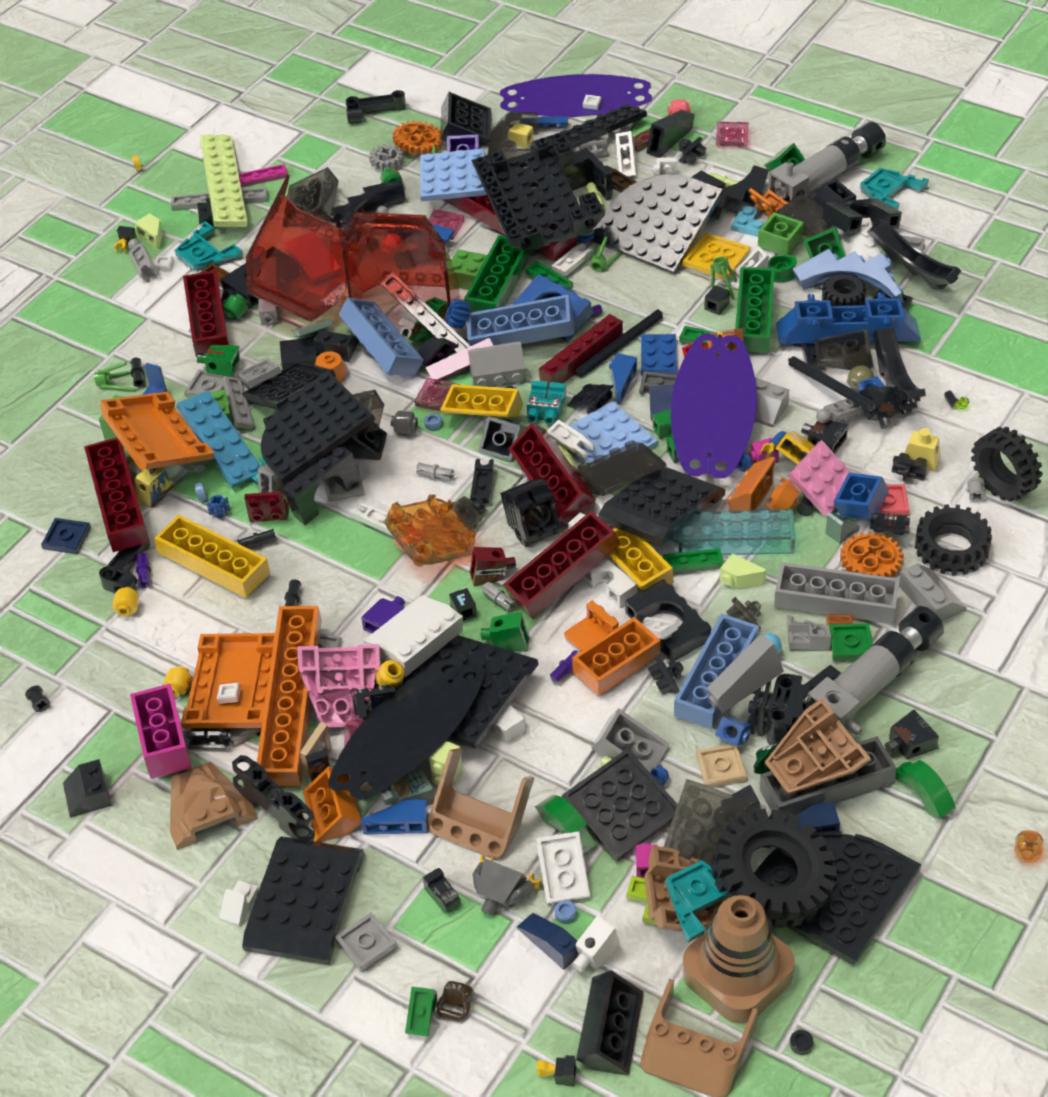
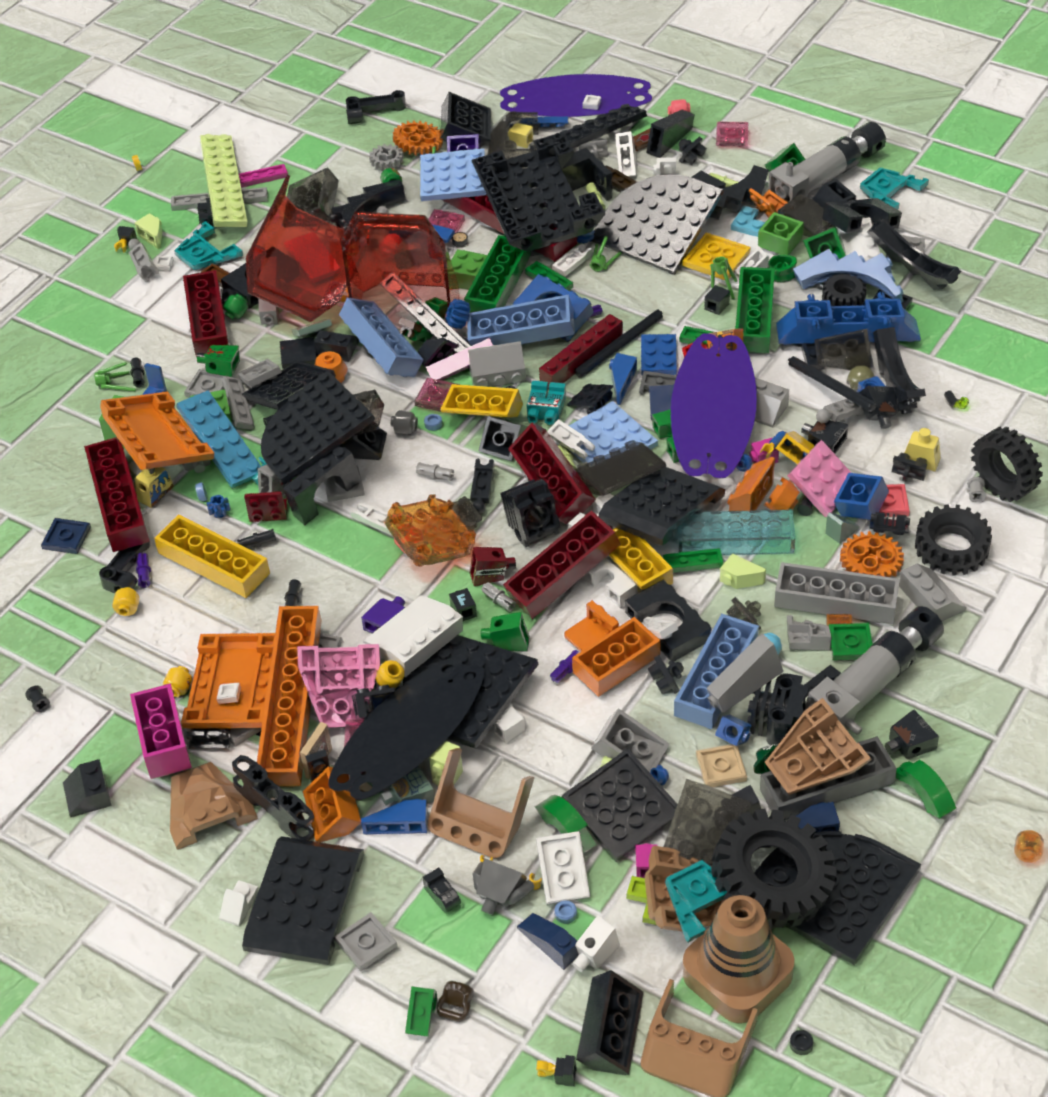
(459, 239): none -> tile

